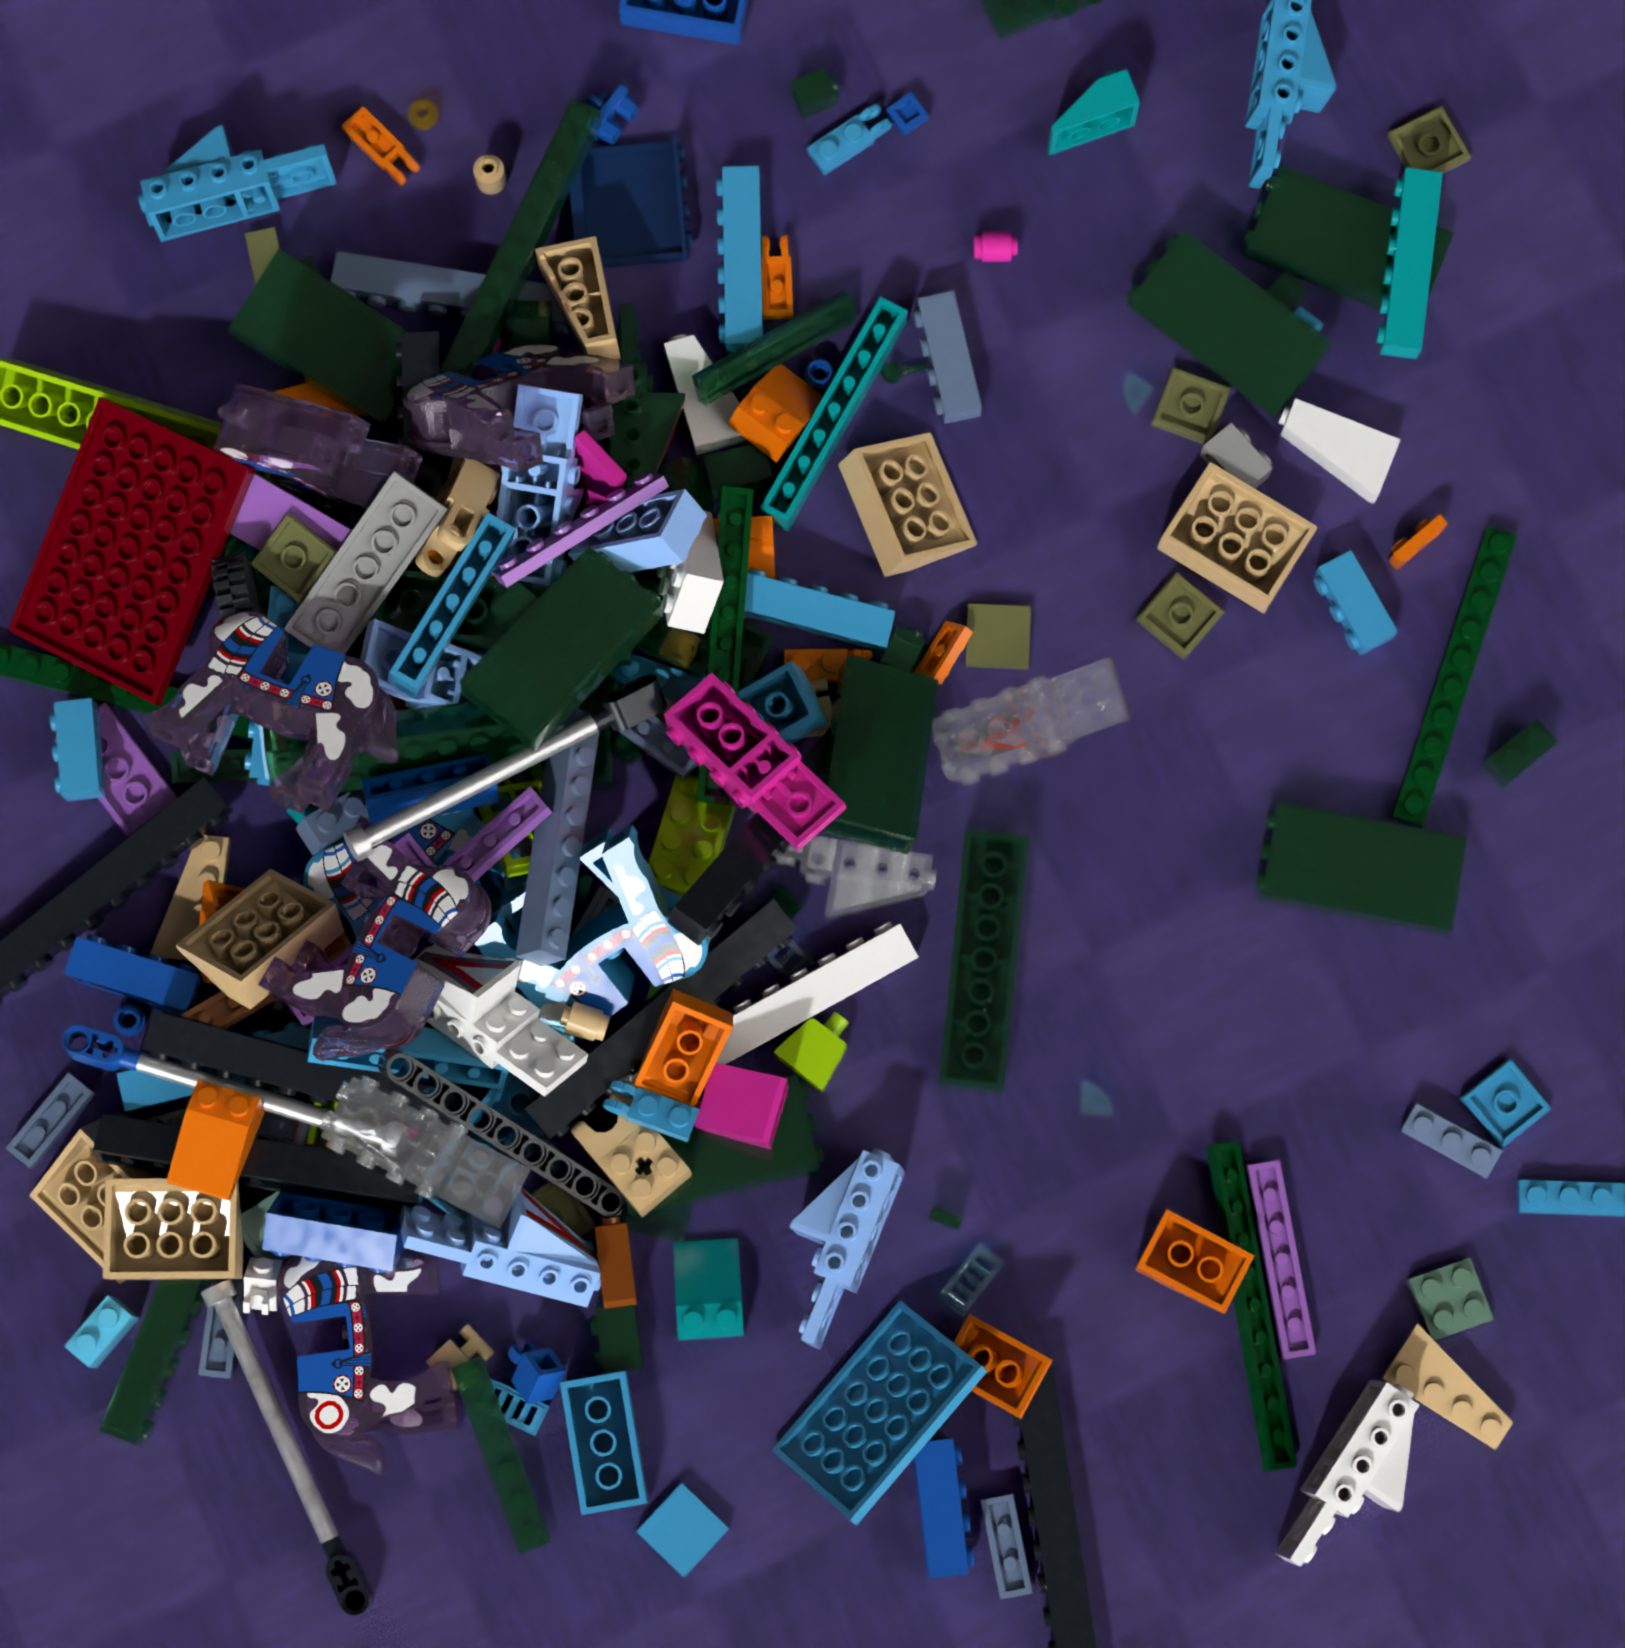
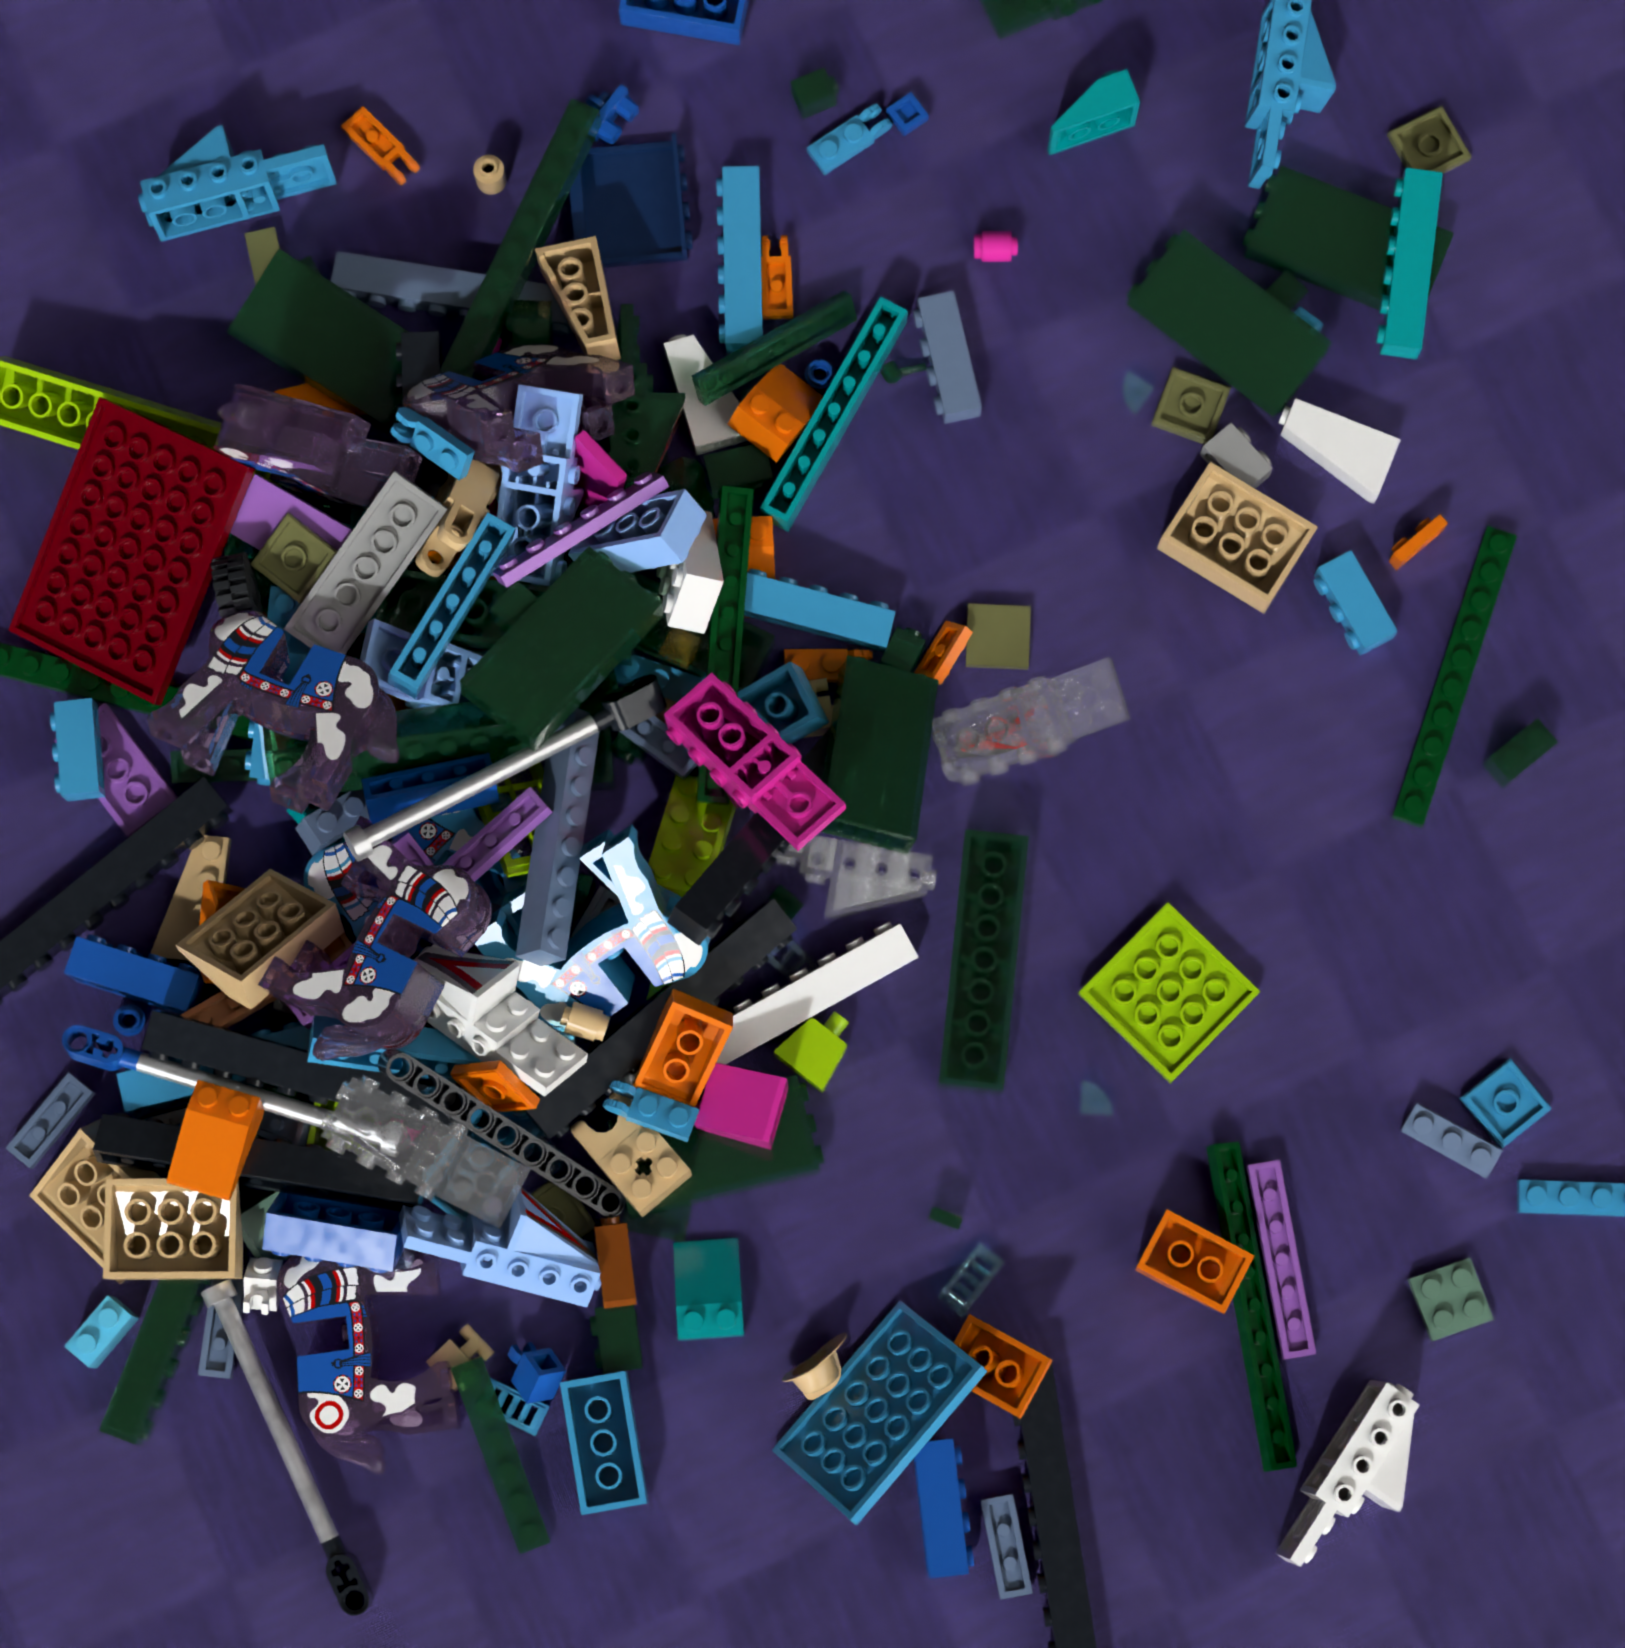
(429, 120): clear yellow plate -> none
(433, 442): none -> dark azure hinge
(495, 1086): none -> orange plate
(682, 1530): dark azure tile -> none
(820, 1371): none -> tan piece
(831, 1222): light blue wedge -> none
(906, 503): tan slope -> none
(1169, 992): none -> lime plate
(1180, 616): olive tile -> none
(1361, 868): clear green brick -> none
(1446, 1388): tan wing -> none

